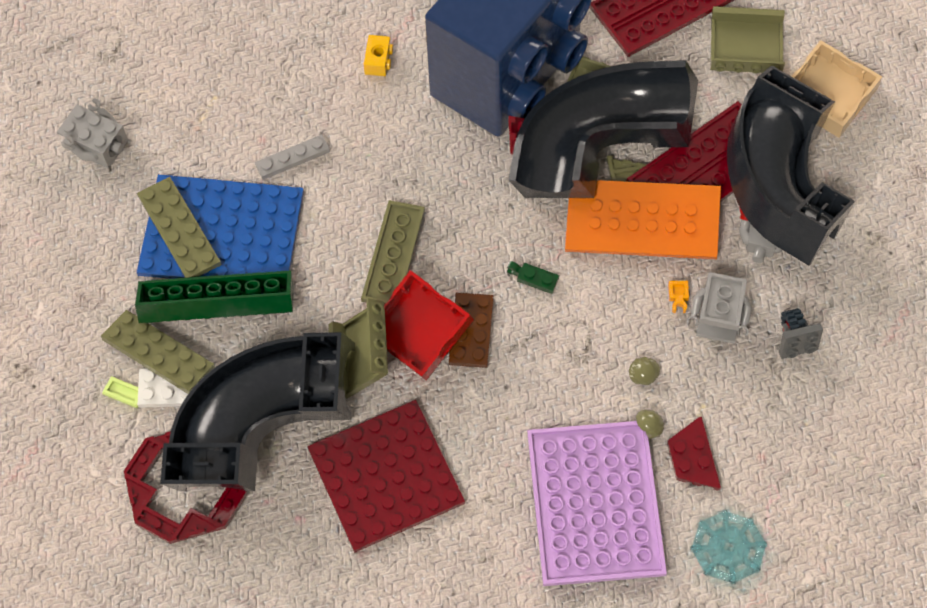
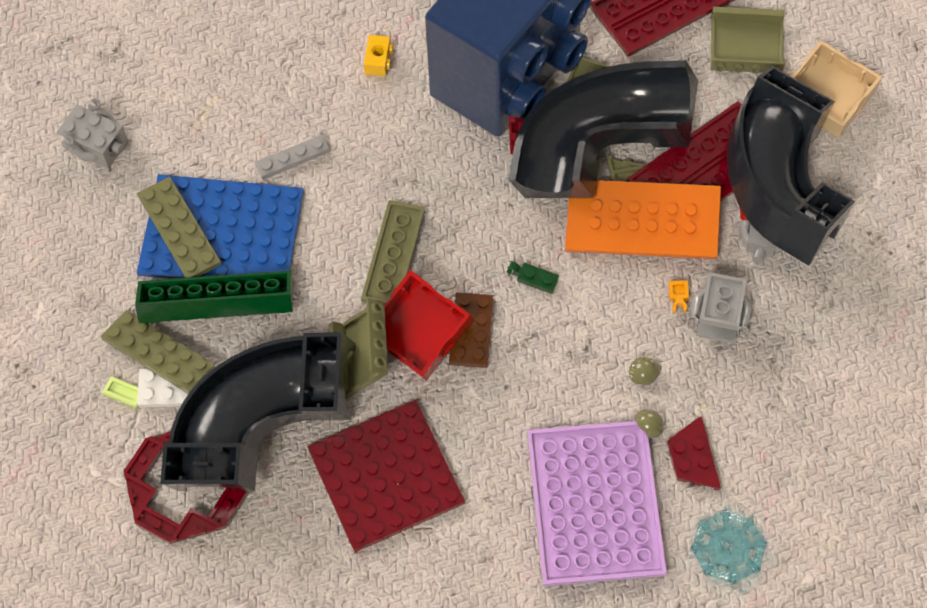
(798, 335): dark grey plate -> none

